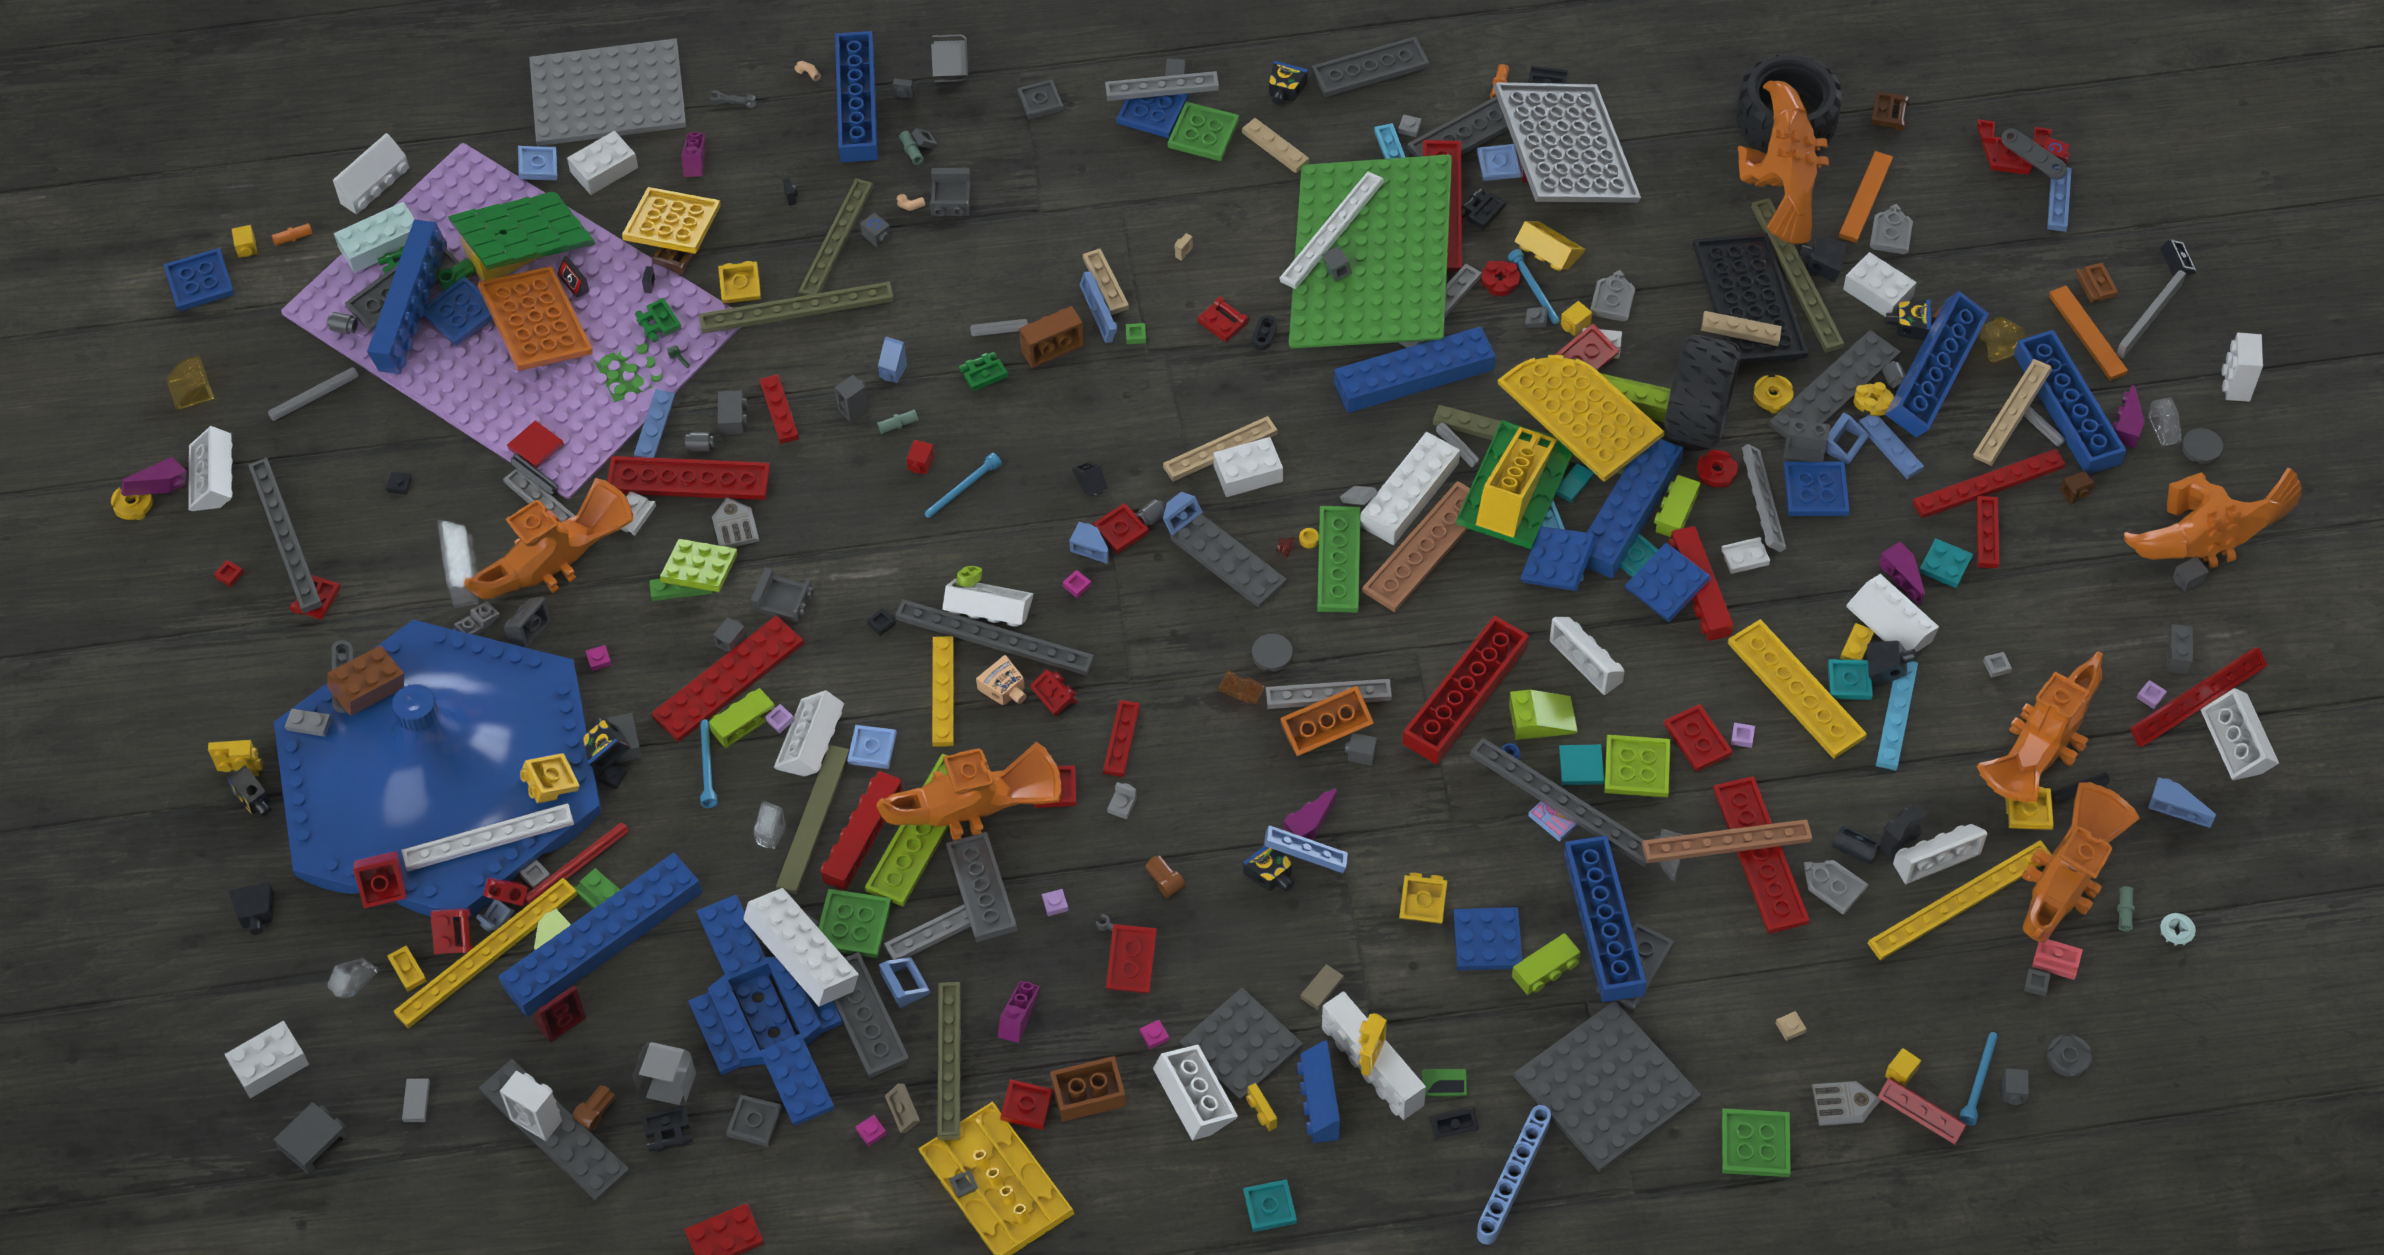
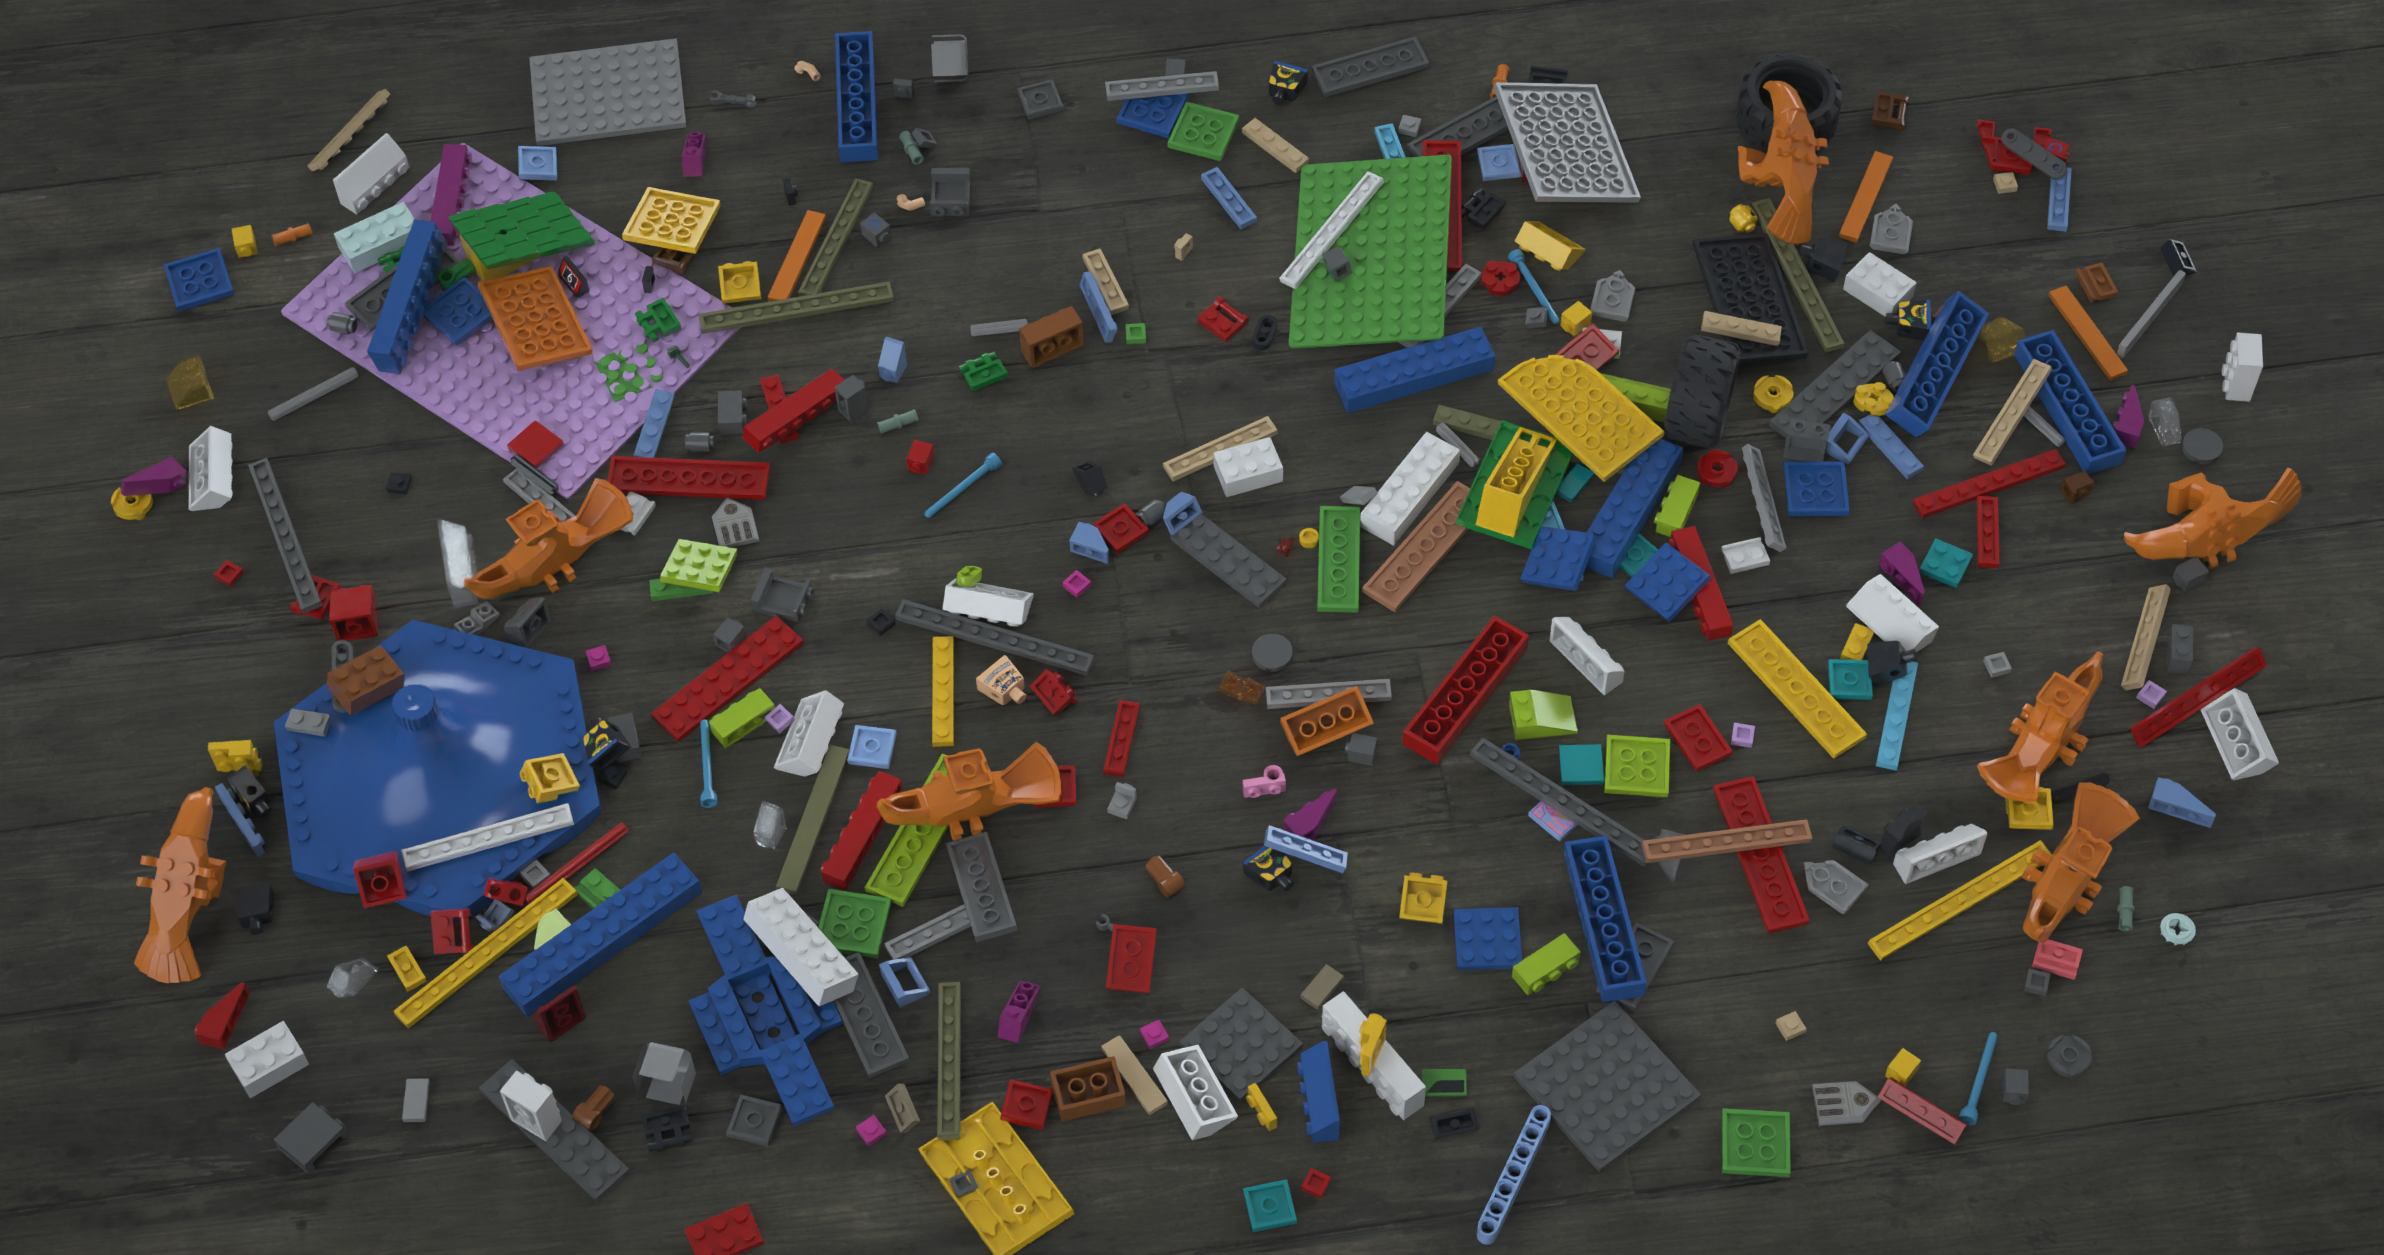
(182, 885): none -> orange animal
(221, 1019): none -> red slope
(245, 825): none -> medium blue plate
(352, 126): none -> tan plate
(354, 613): none -> red slope
(450, 188): none -> magenta brick
(602, 162): white brick -> none
(792, 412): none -> red brick
(797, 256): none -> orange tile
(1055, 902): lavender plate -> none
(1135, 1075): none -> tan tile
(1228, 198): none -> medium blue plate
(1264, 785): none -> bright pink plate
(1316, 1183): none -> red plate
(1743, 218): none -> yellow head
(2005, 182): none -> tan plate
(2145, 637): none -> tan plate

